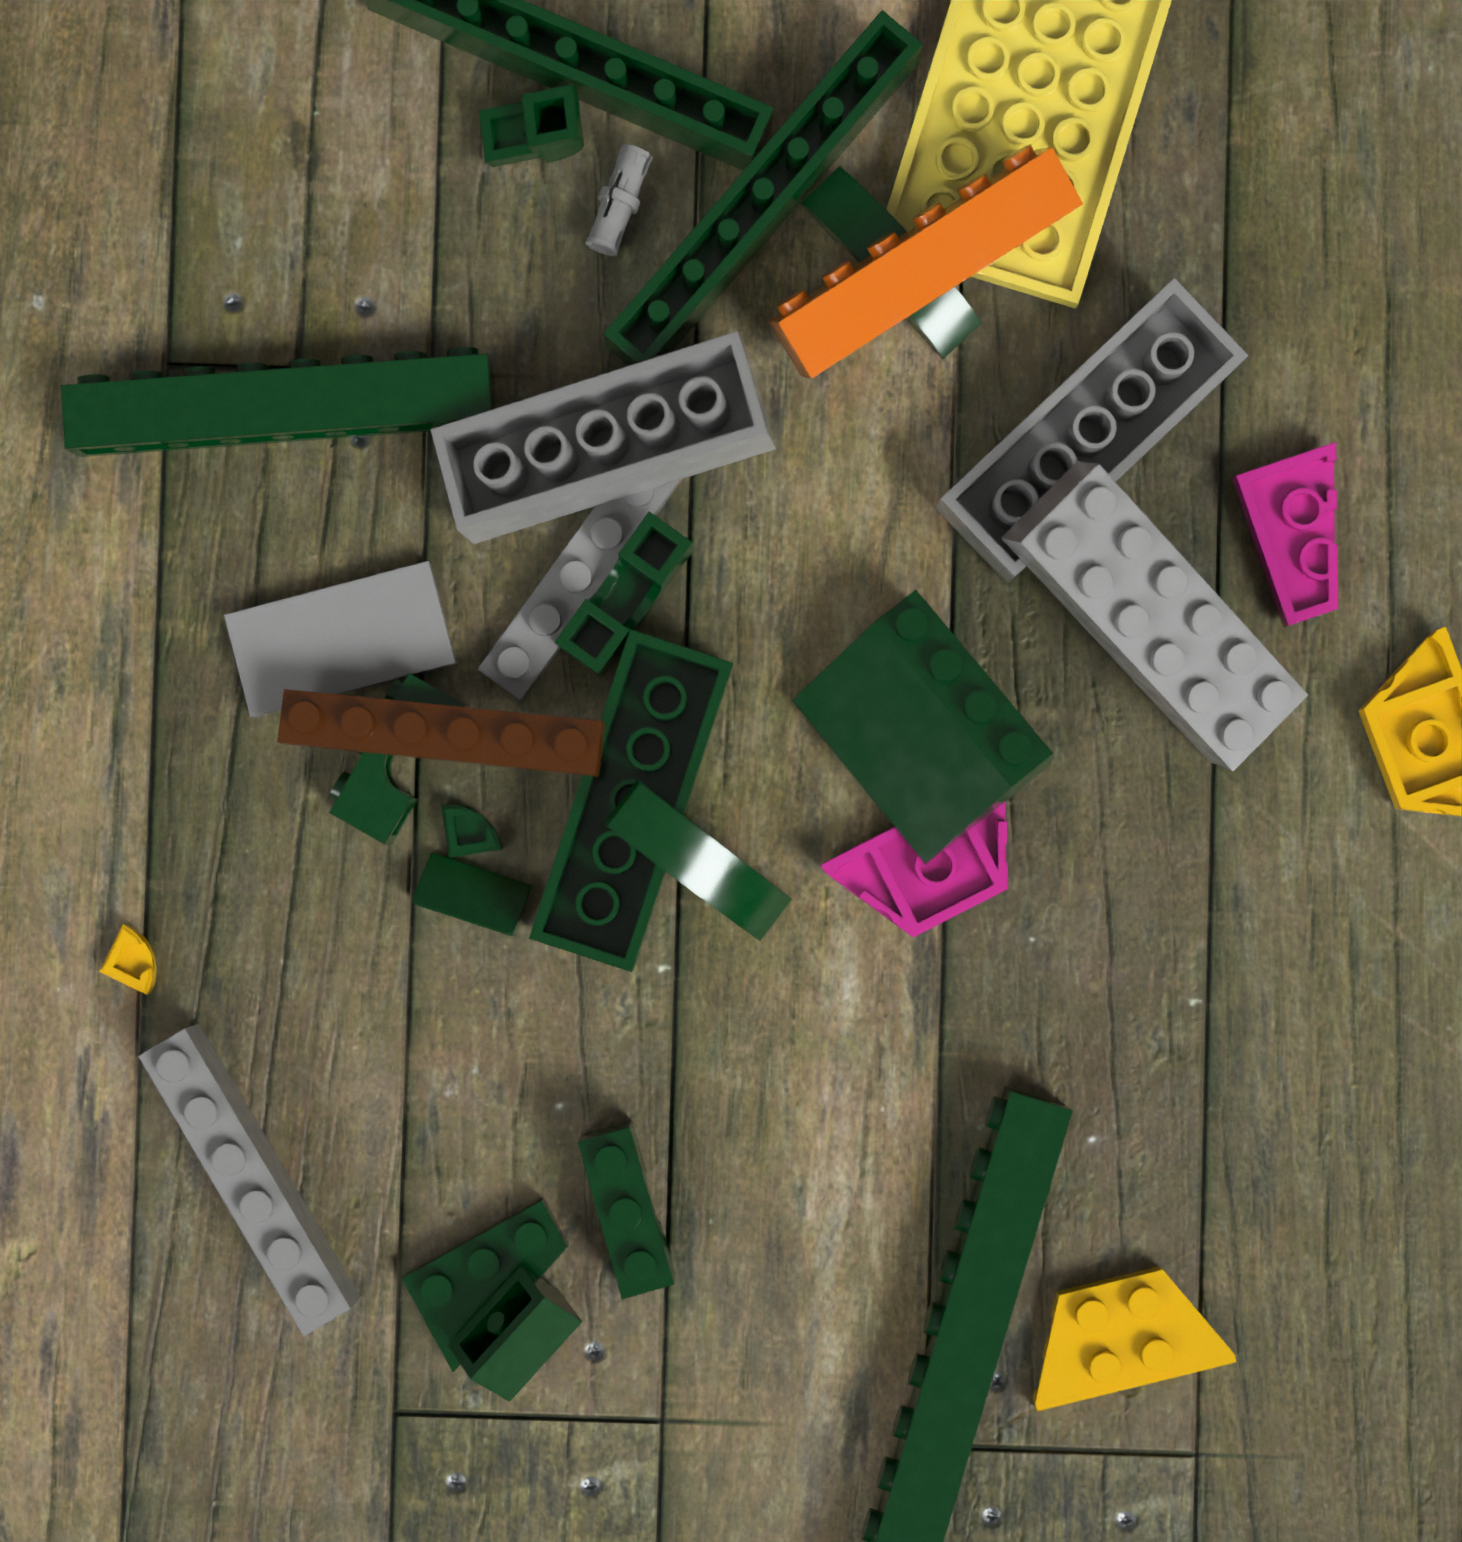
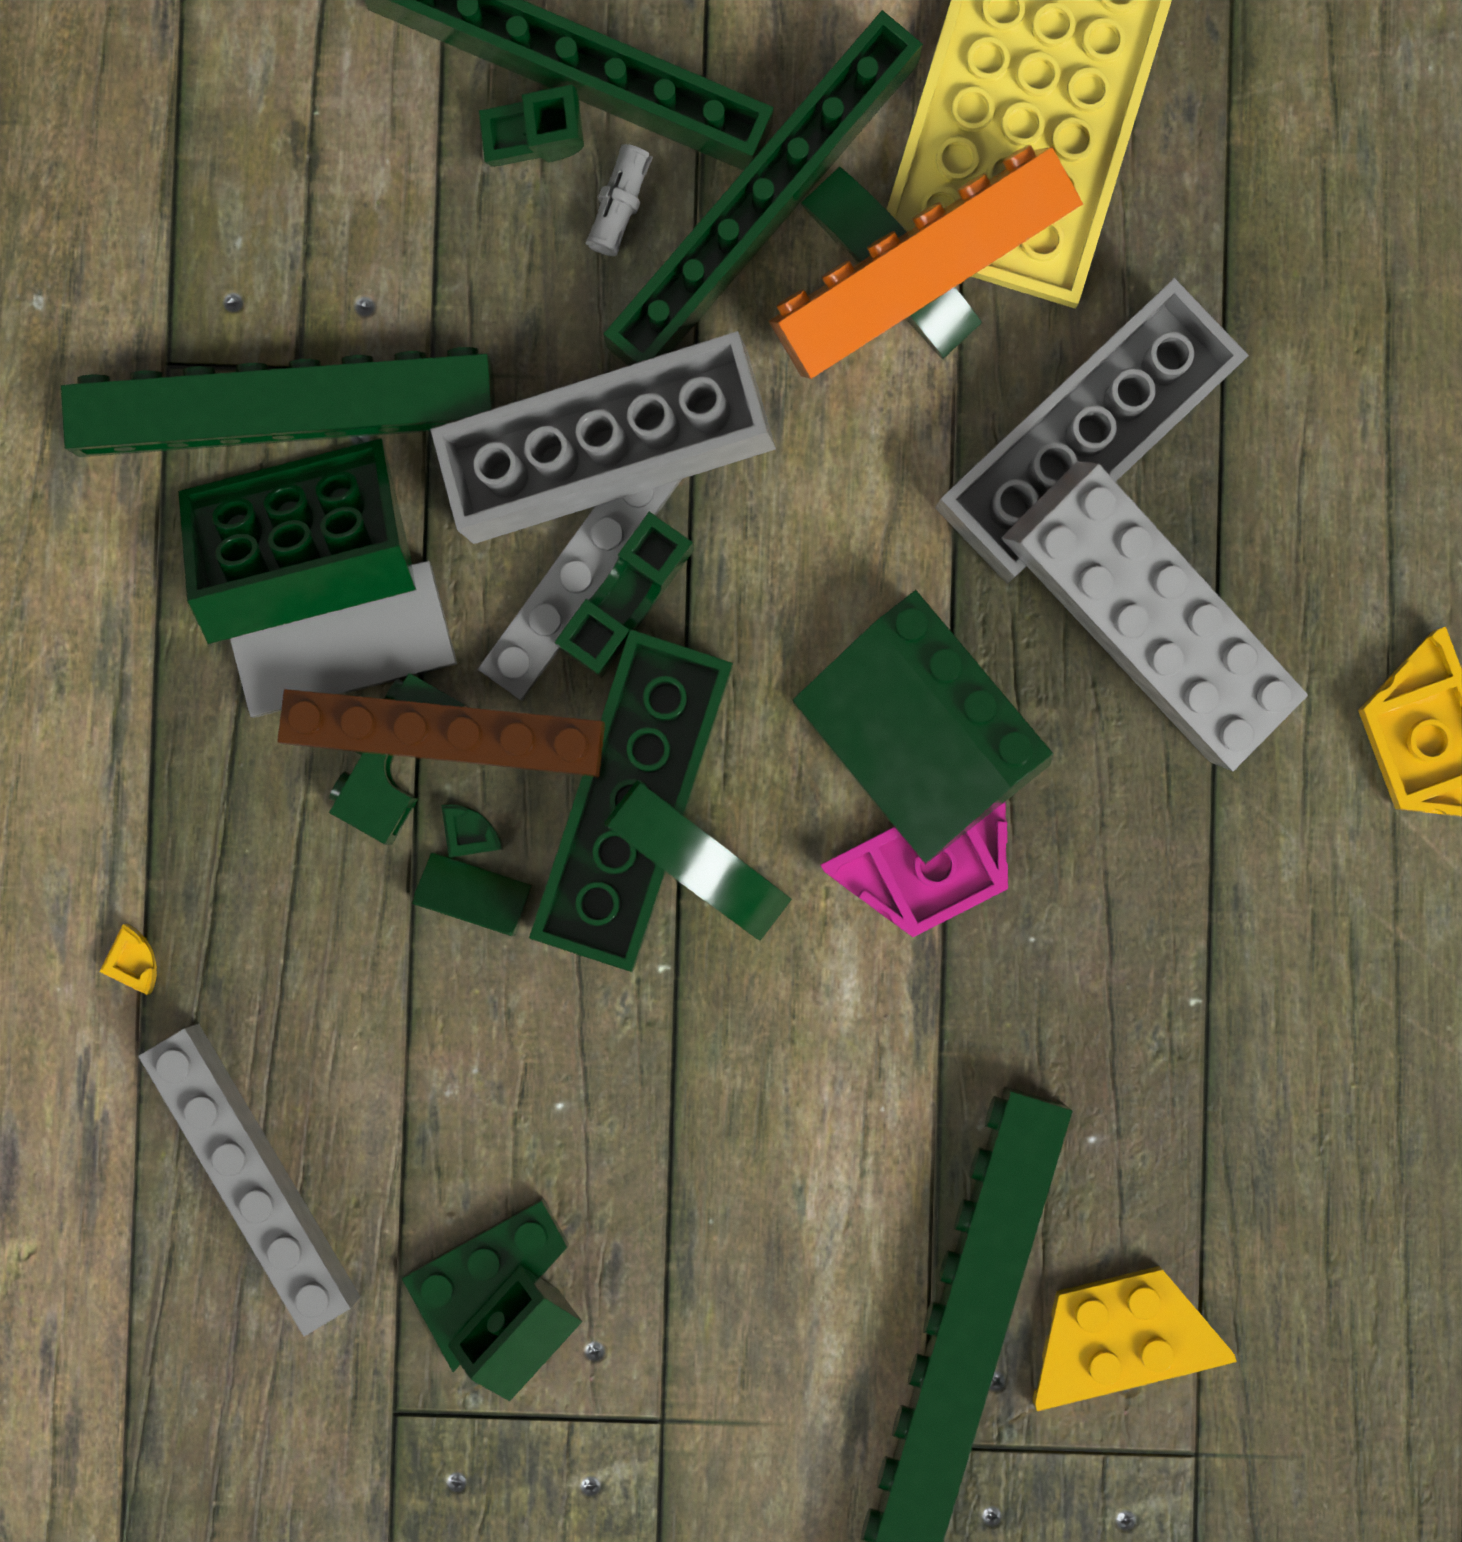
(293, 542): none -> dark green slope
(626, 1209): dark green arch -> none
(1293, 530): dark pink wing -> none

